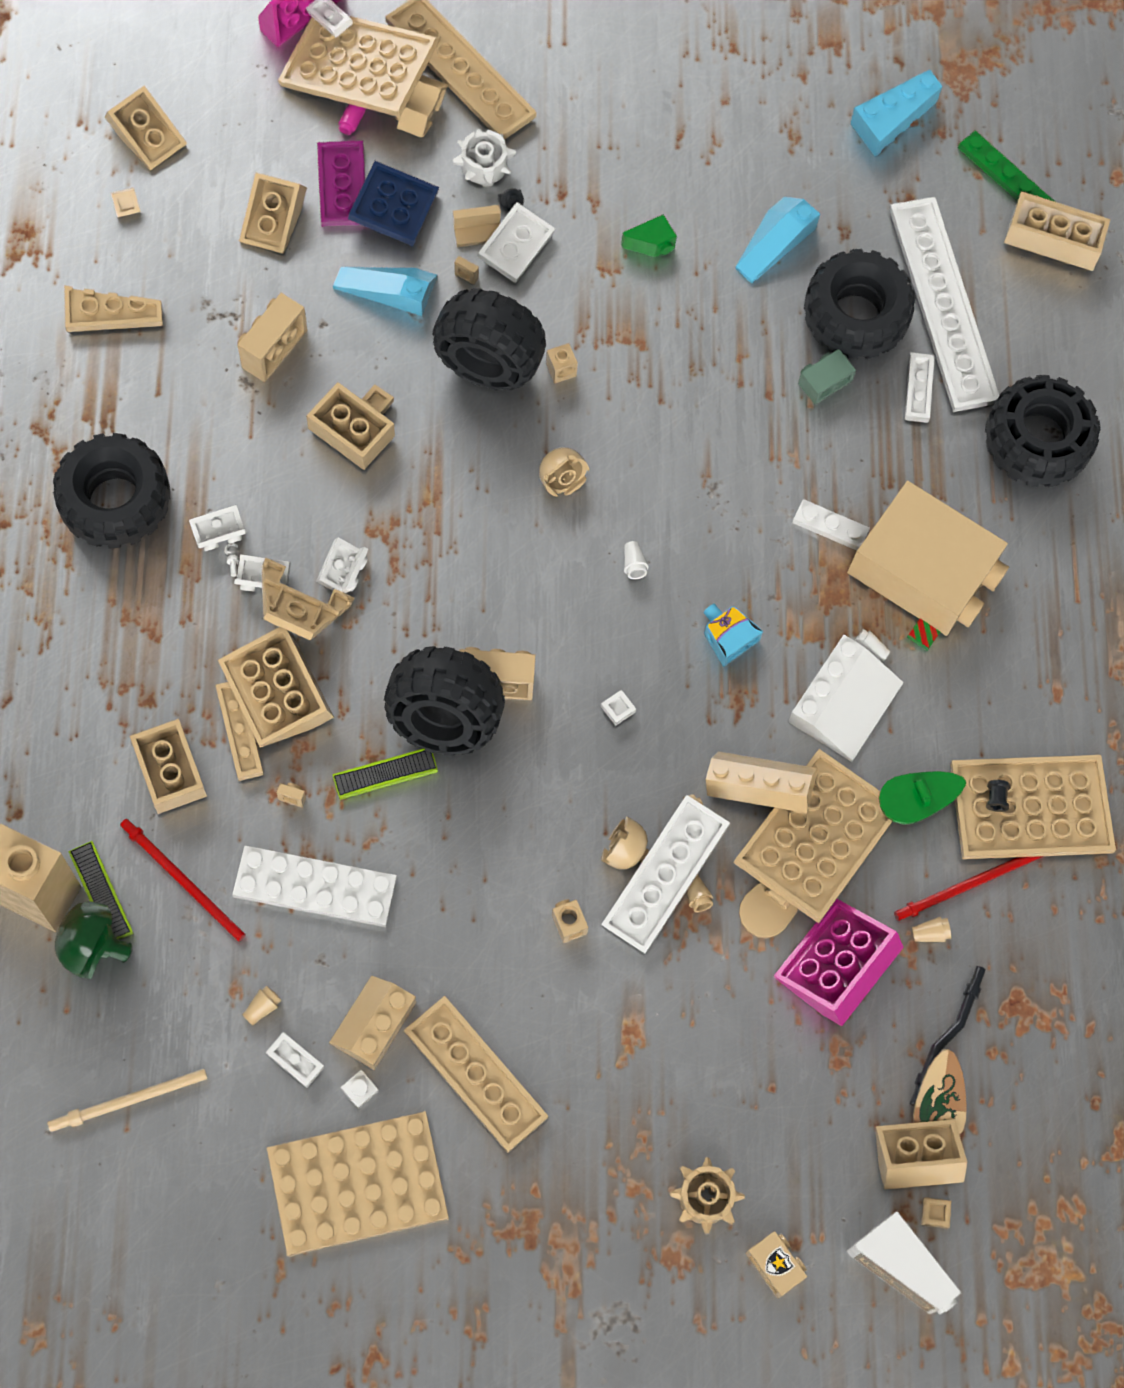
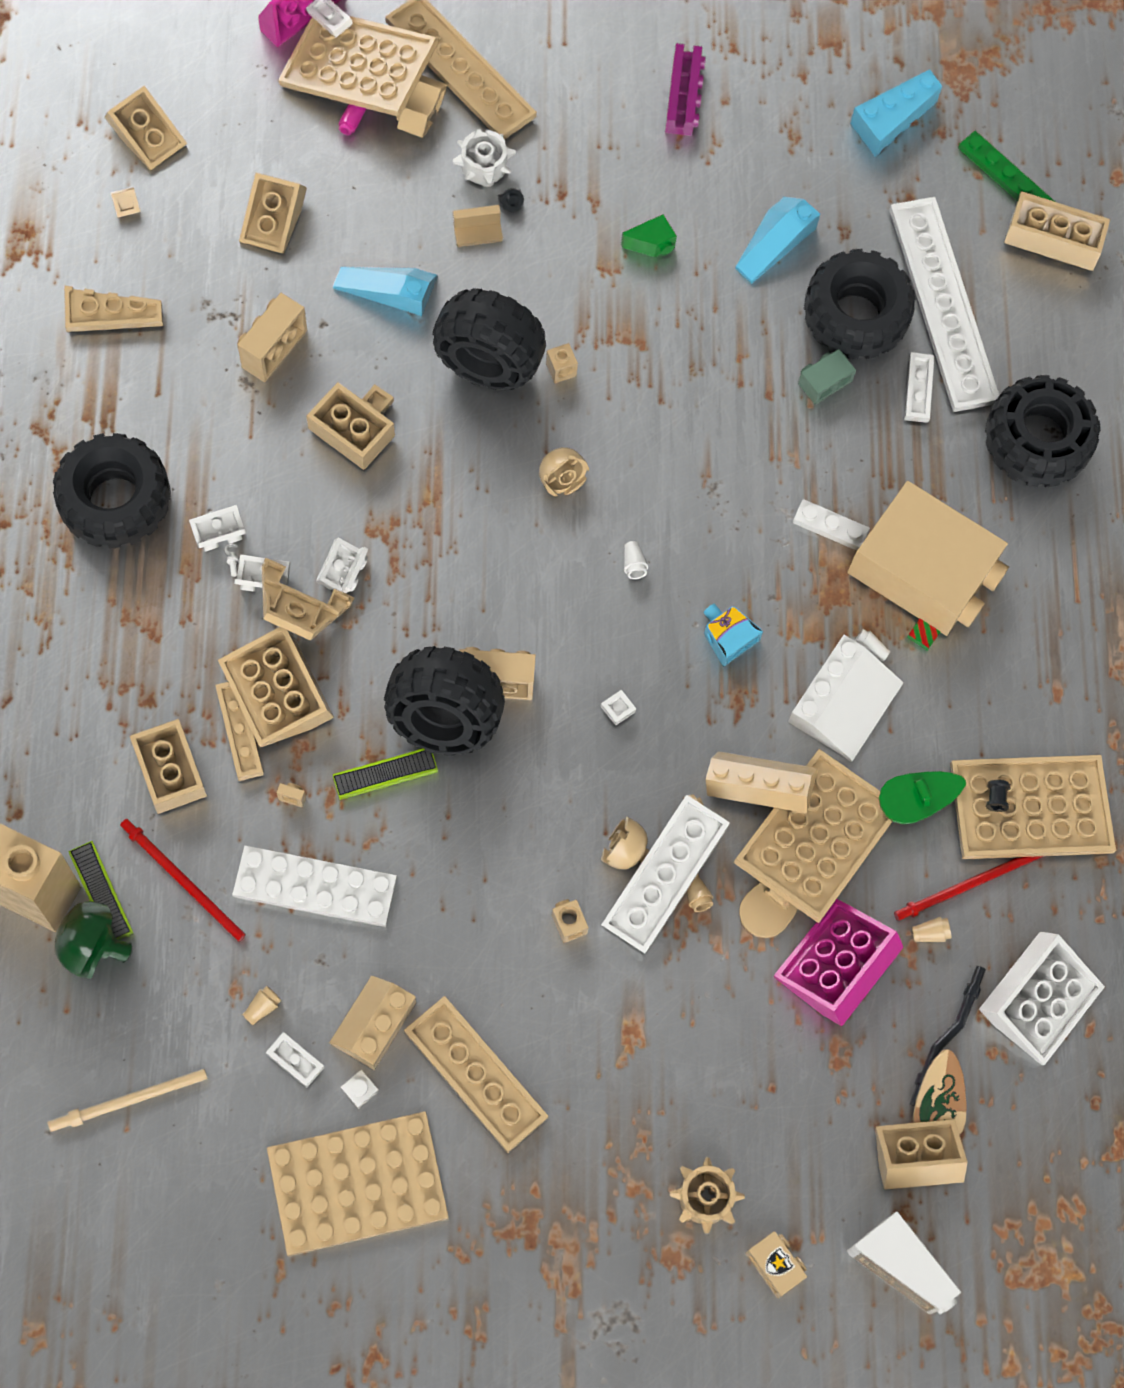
(340, 180): magenta tile -> none
(393, 203): dark blue plate -> none
(466, 270): tan tile -> none
(516, 242): white plate -> none
(684, 89): none -> magenta brick
(936, 1213): tan tile -> none
(1042, 996): none -> white slope

